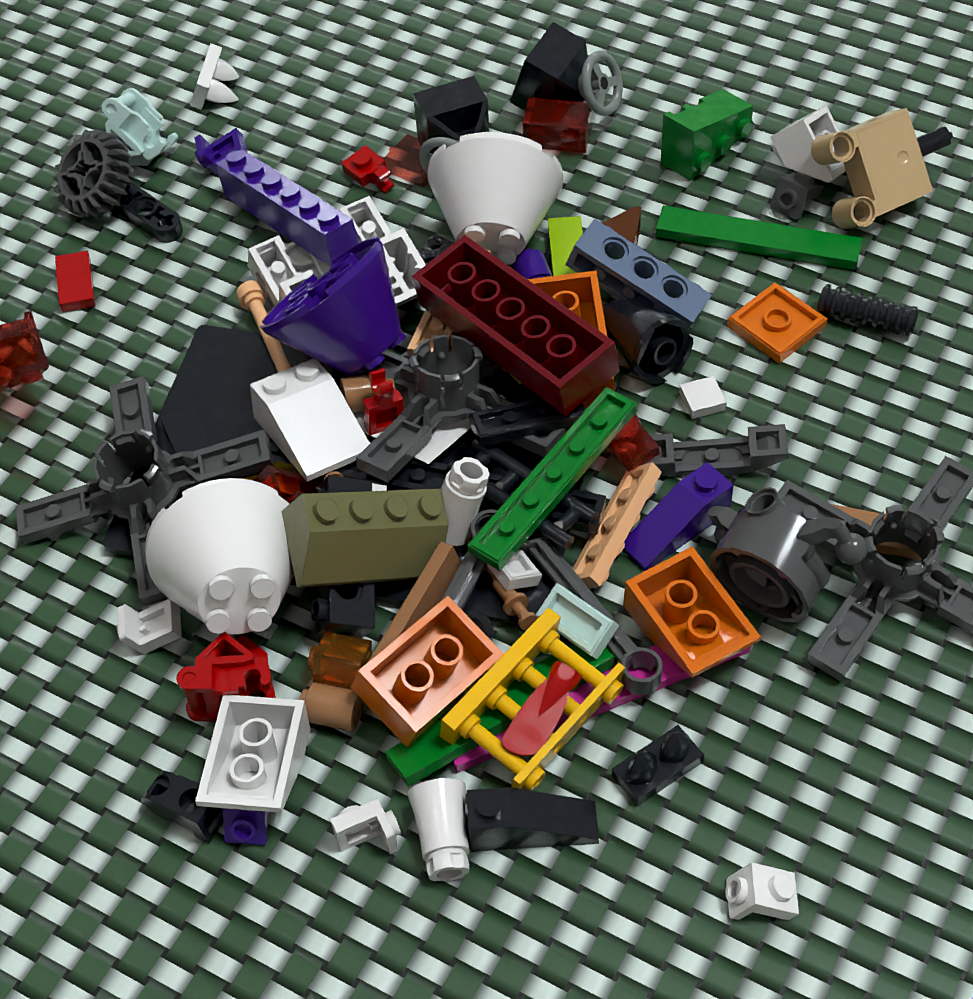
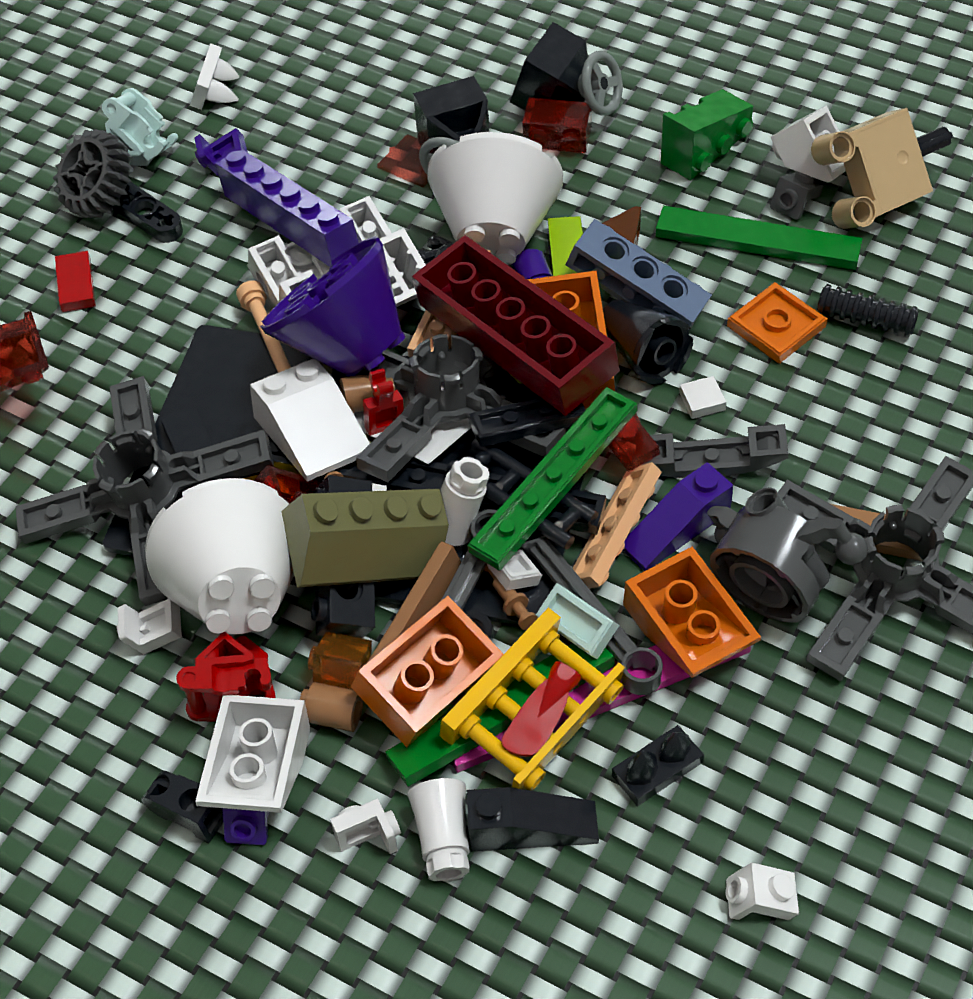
(368, 167): red plate -> none

